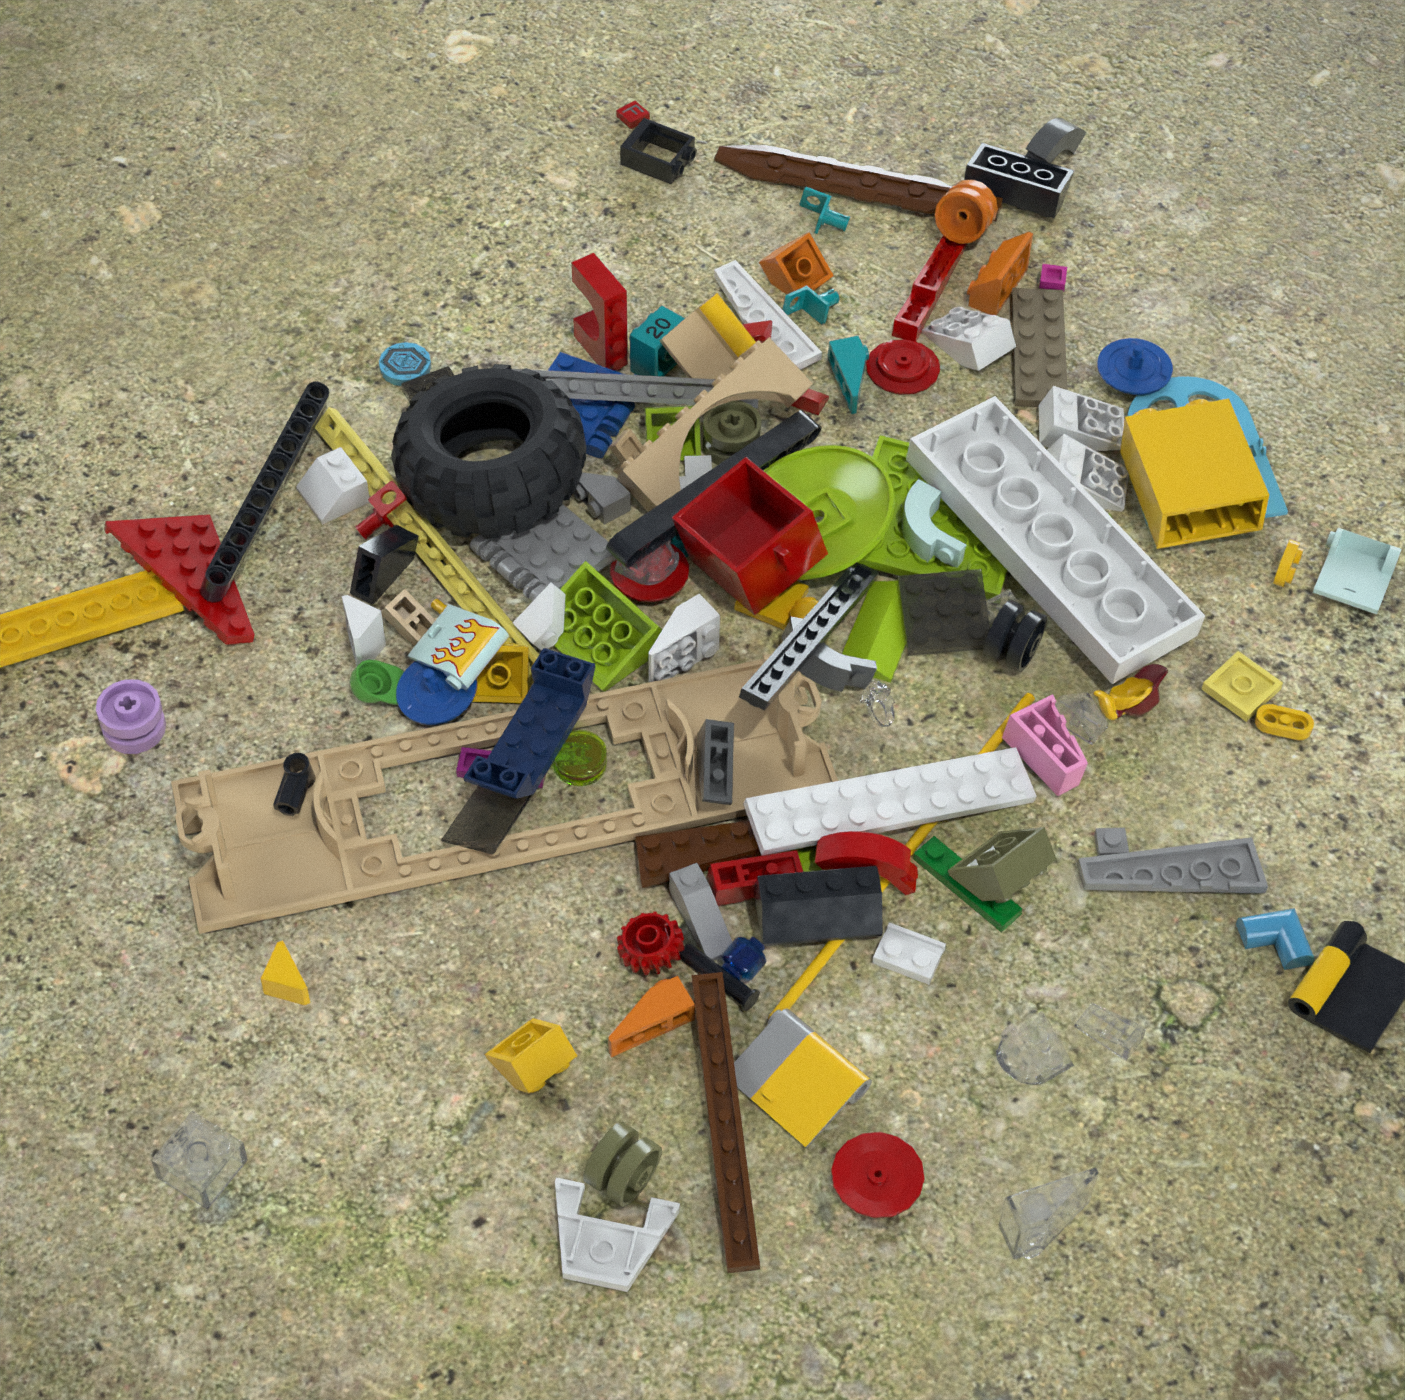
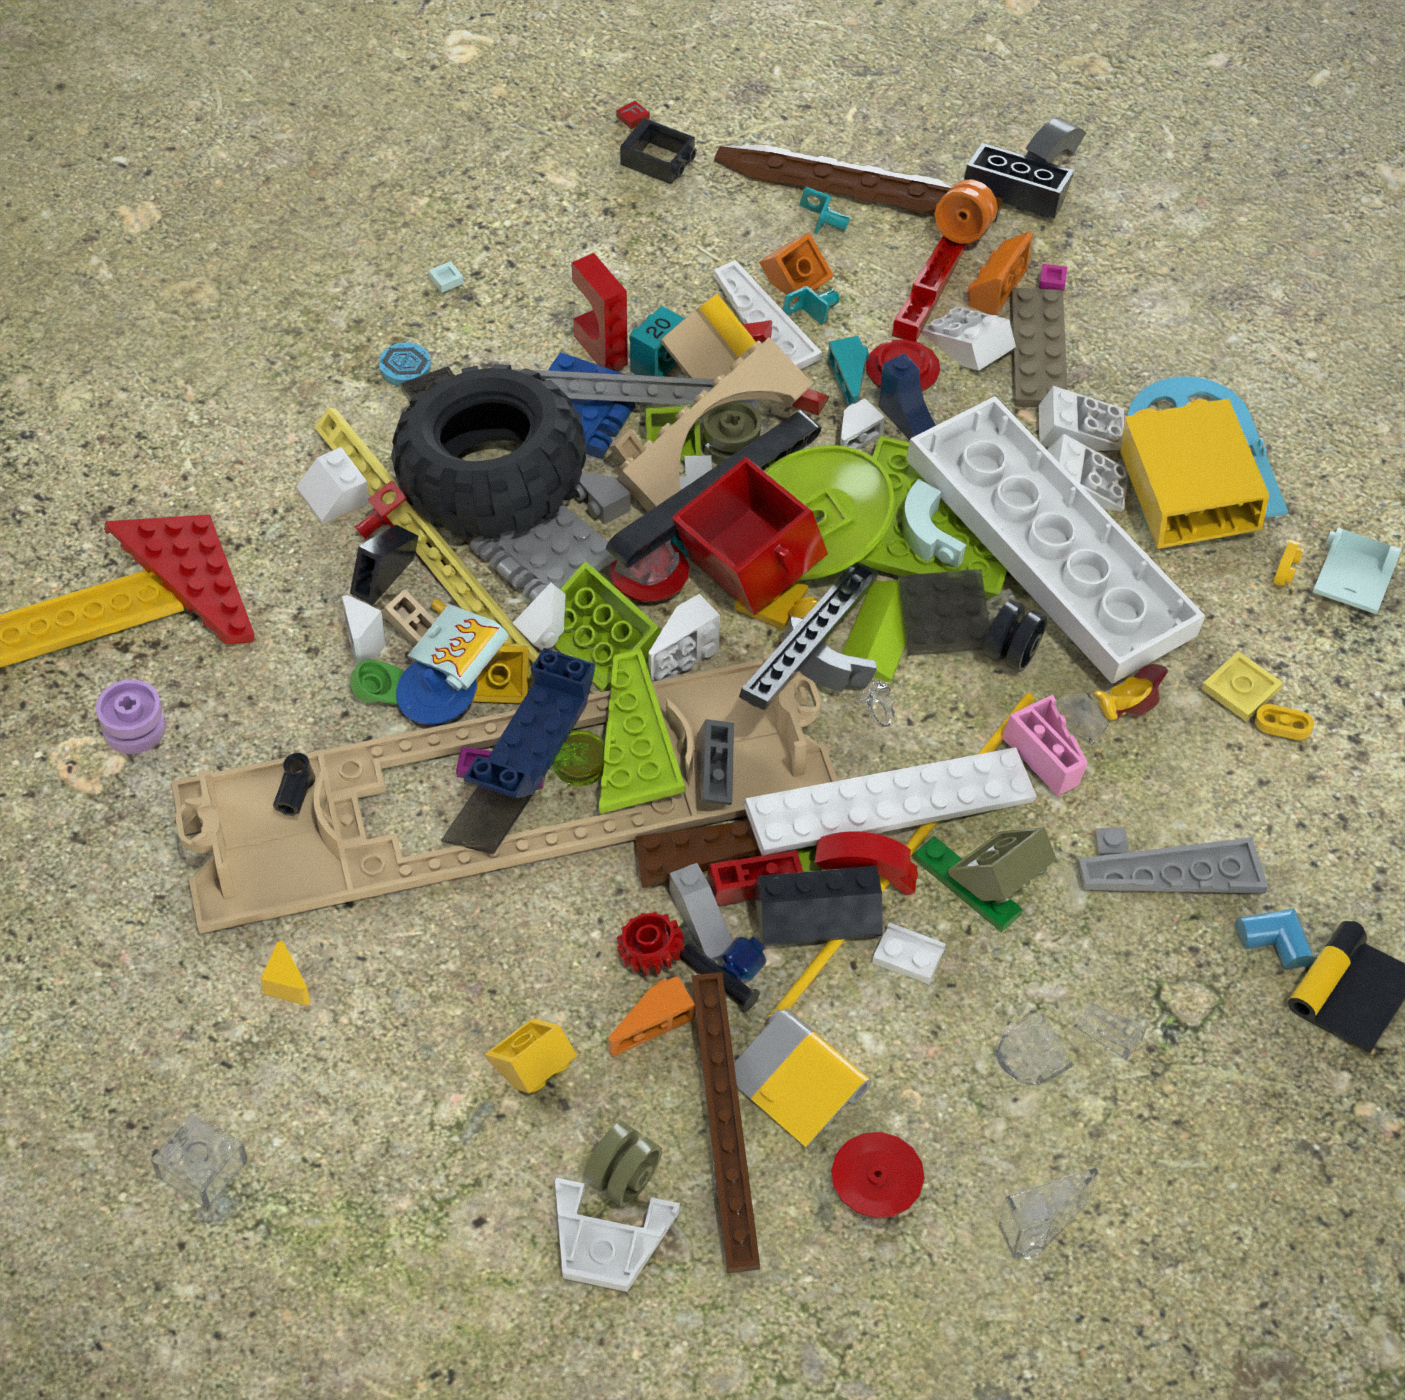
(264, 492): black beam -> none
(446, 277): none -> light aqua plate
(637, 745): none -> lime wing
(861, 425): none -> white slope
(903, 398): none -> dark blue arch
(1135, 366): blue piece -> none

